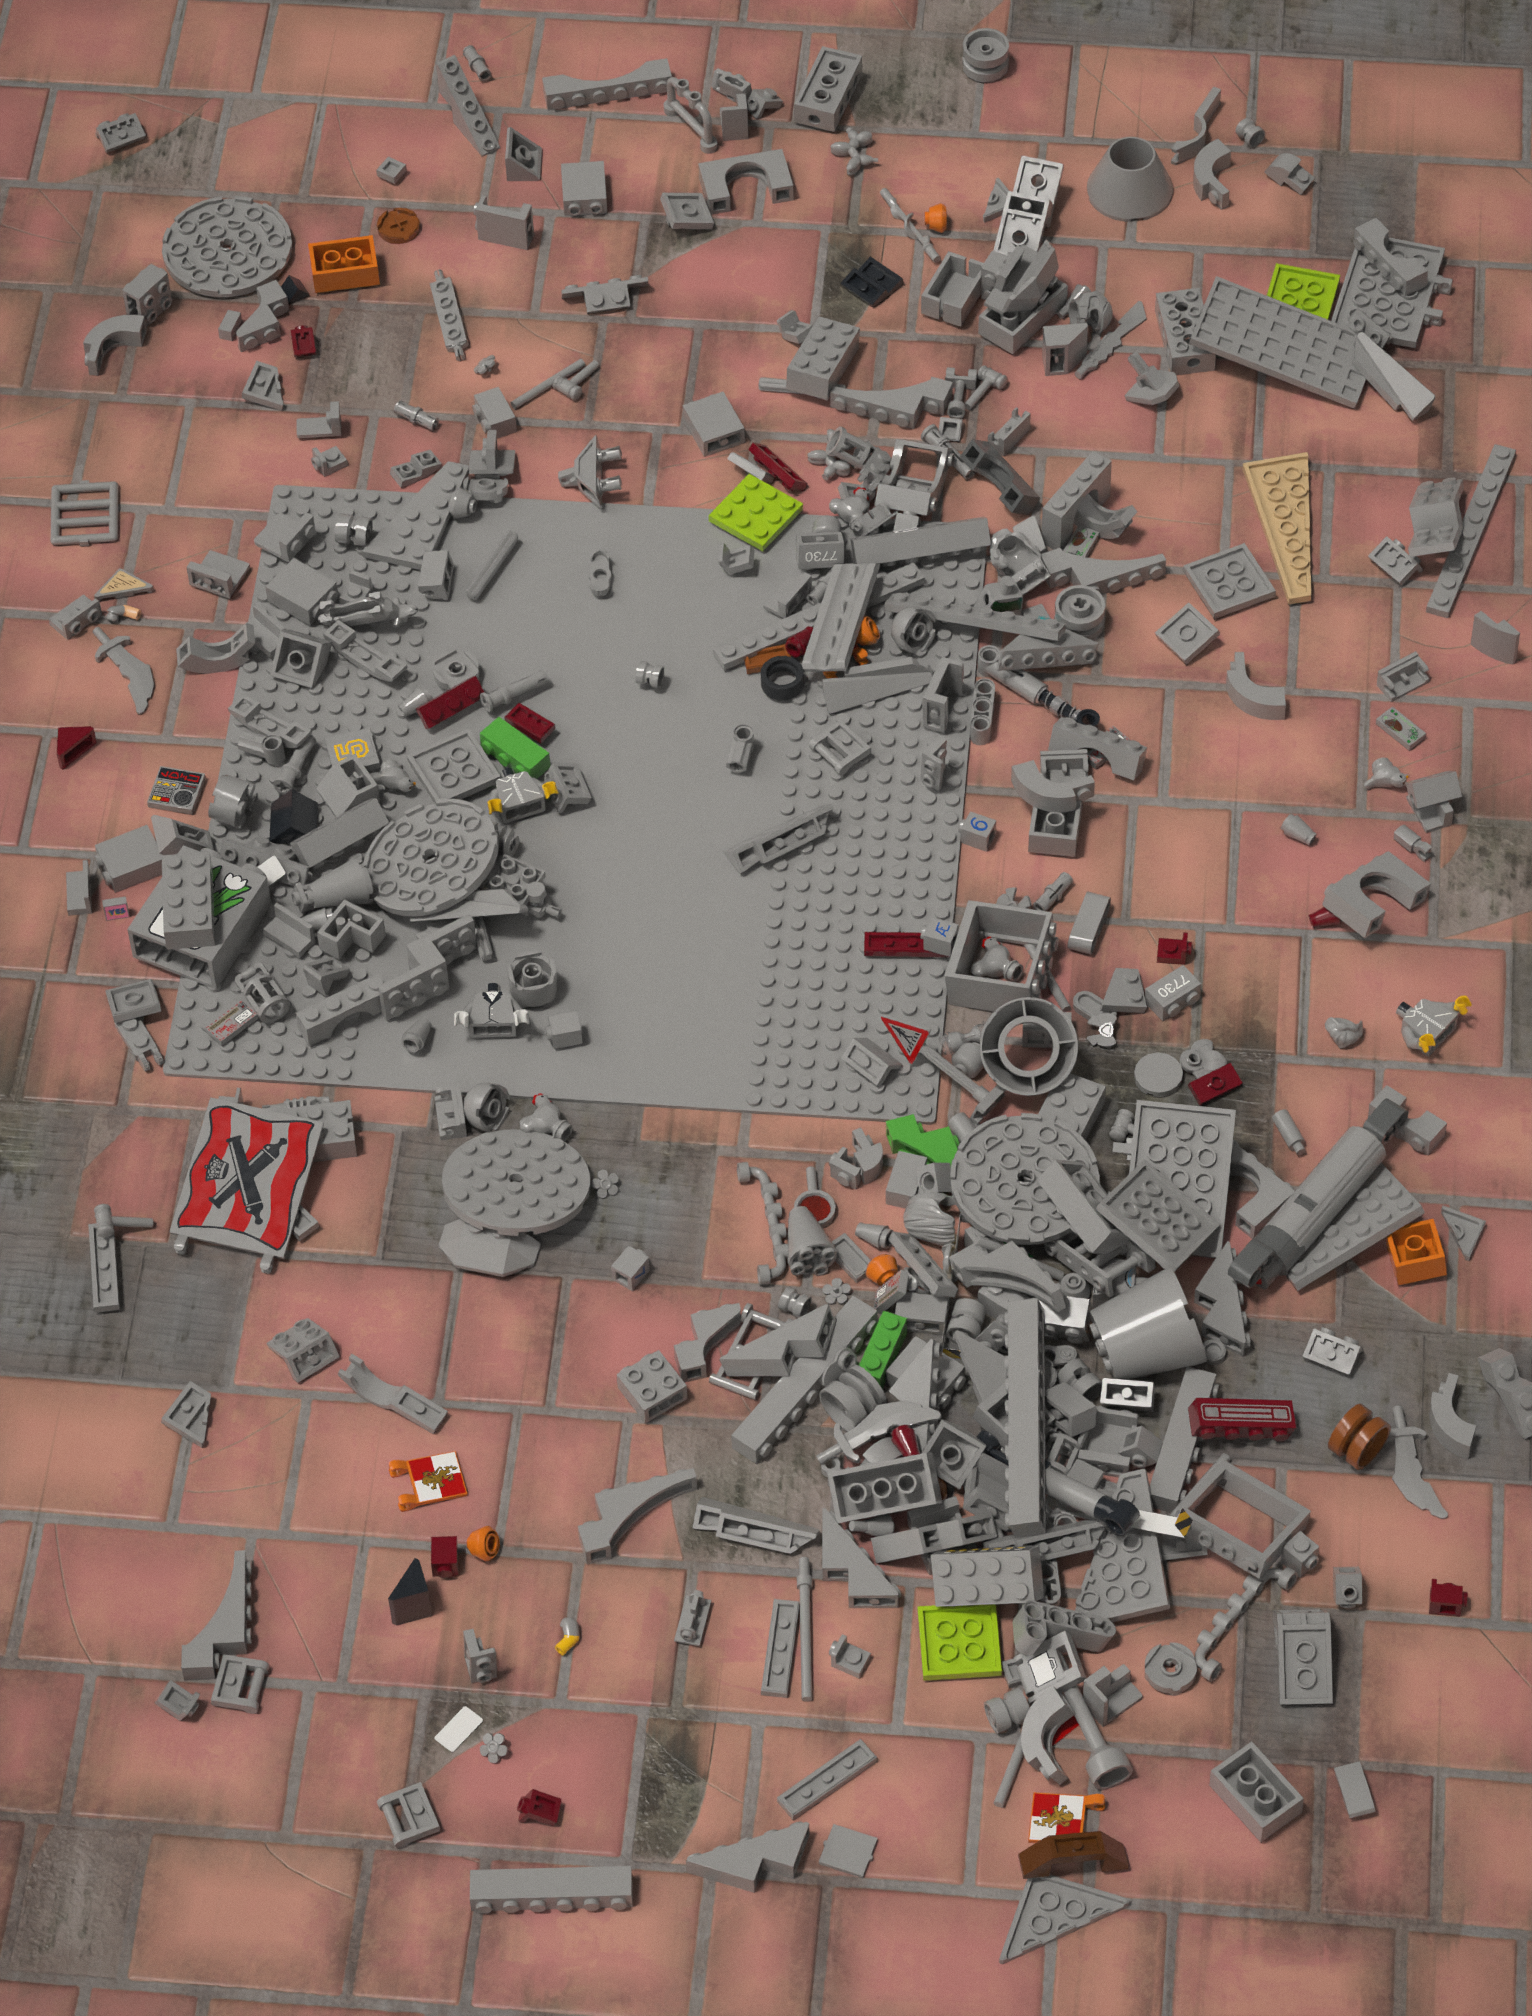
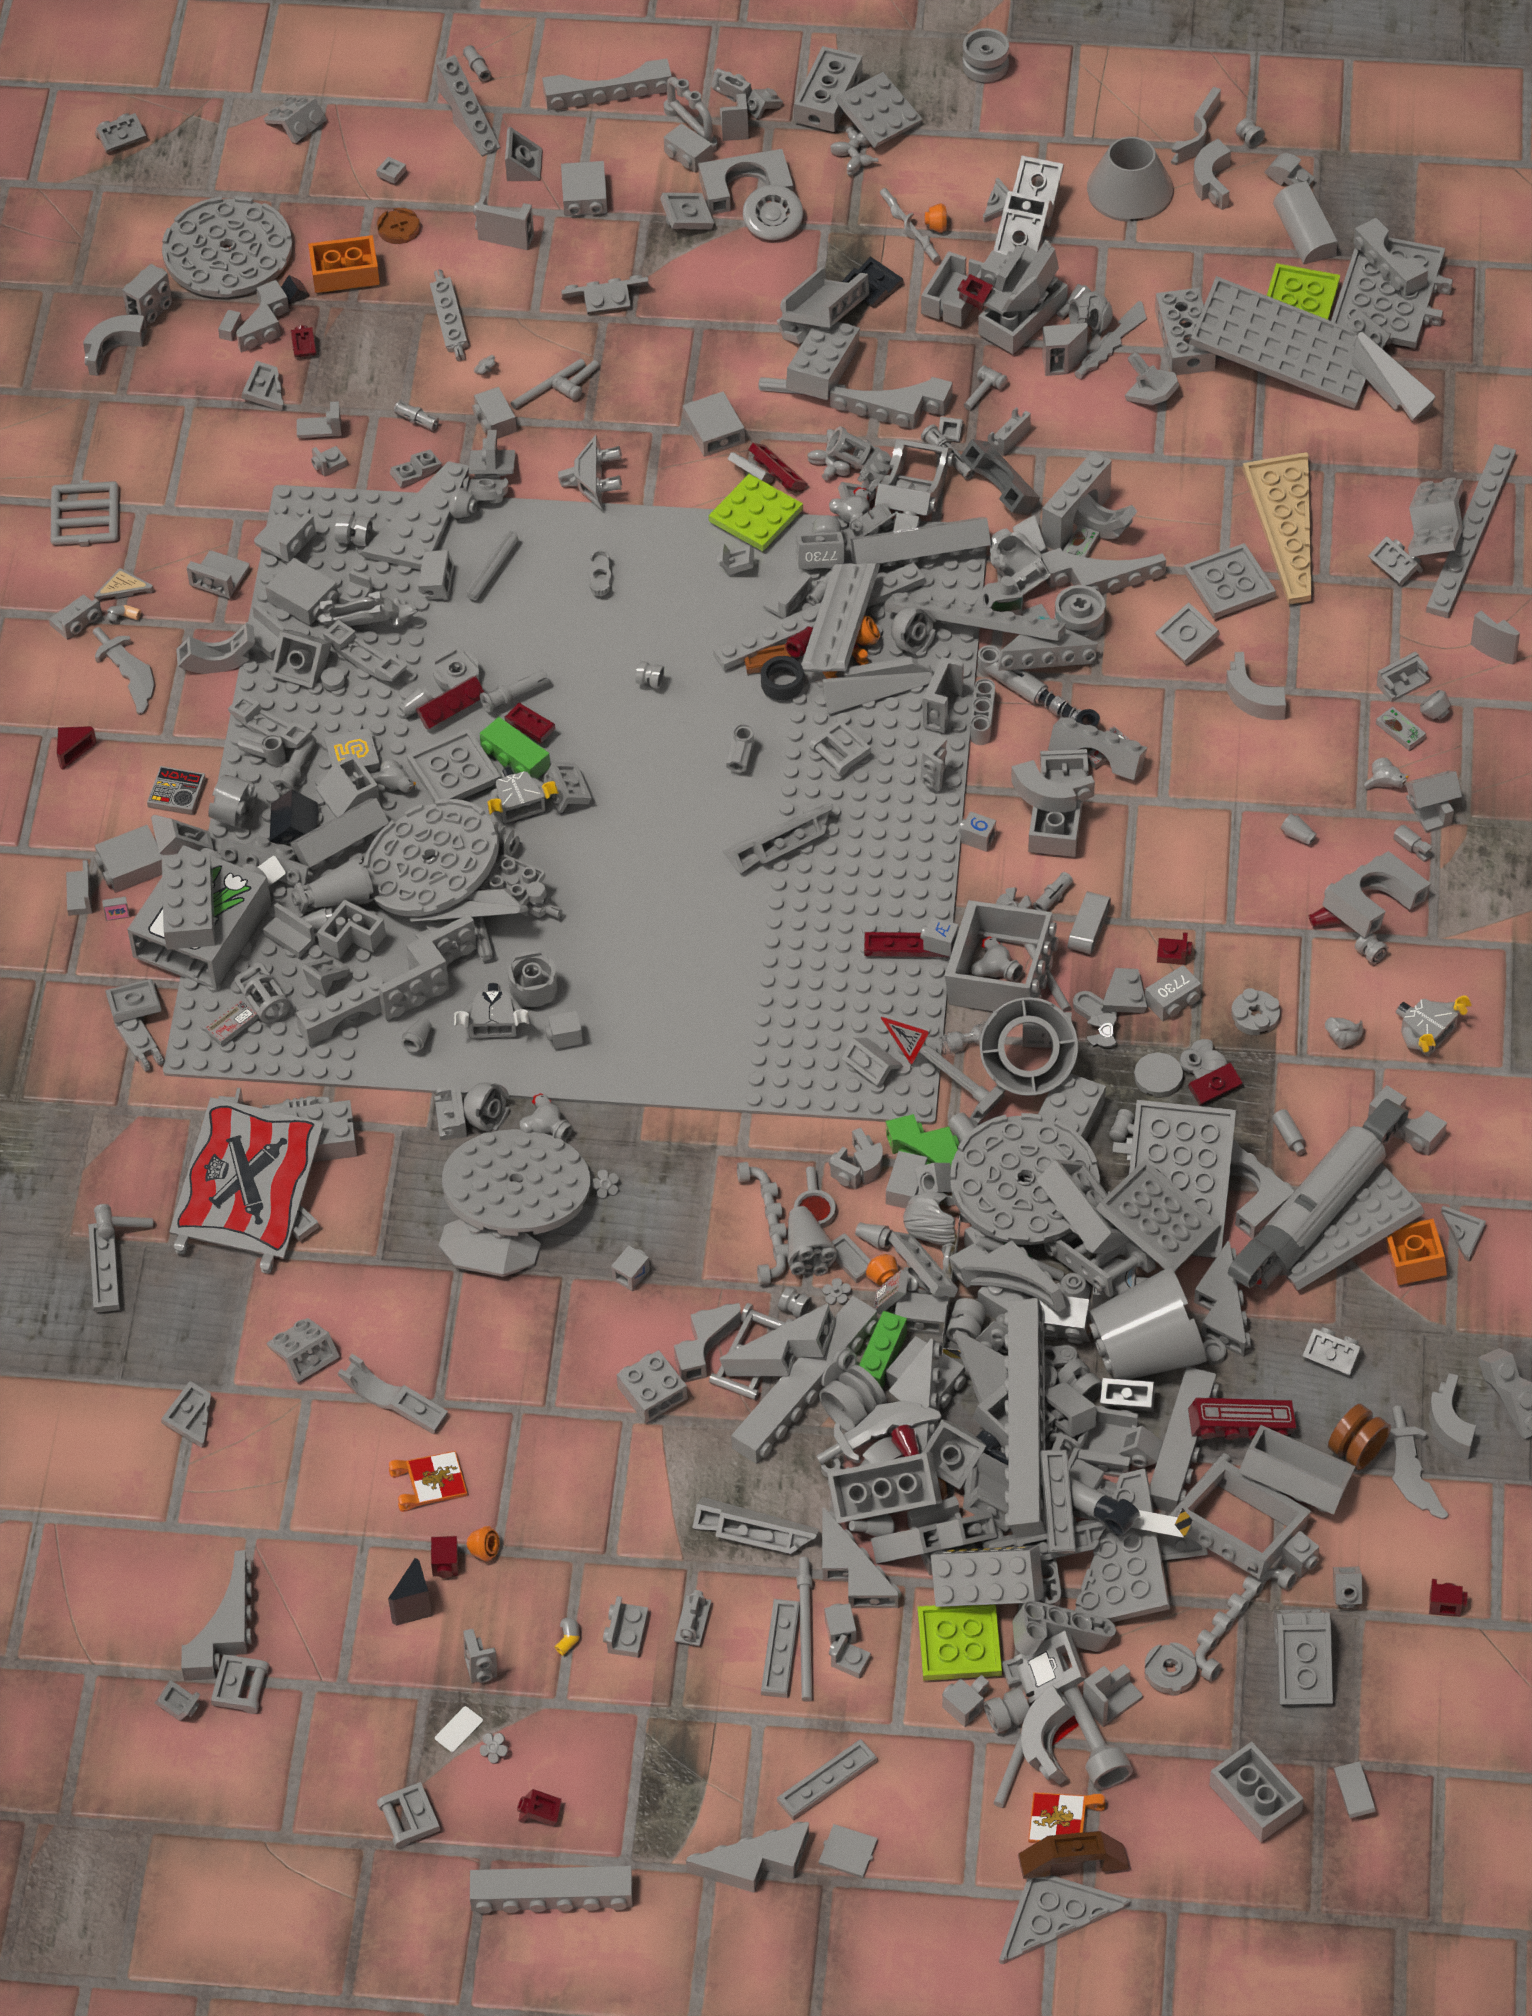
(297, 116): none -> light grey bracket
(332, 678): none -> light grey tile
(624, 1506): light grey arch -> none
(626, 1628): none -> light grey bracket
(687, 147): none -> light grey brick
(773, 217): none -> light grey wheel
(823, 300): none -> light grey panel
(840, 1621): none -> light grey brick
(878, 109): none -> light grey plate
(957, 408): light grey bar -> none
(965, 1701): none -> light grey brick
(968, 1059): light grey head -> none
(974, 284): none -> dark red brick
(1057, 1501): none -> light grey tile
(1255, 1000): none -> light grey plate
(1296, 1469): none -> light grey piece
(1305, 223): none -> light grey brick
(1372, 948): none -> light grey wheel
(1435, 705): none -> light grey cone

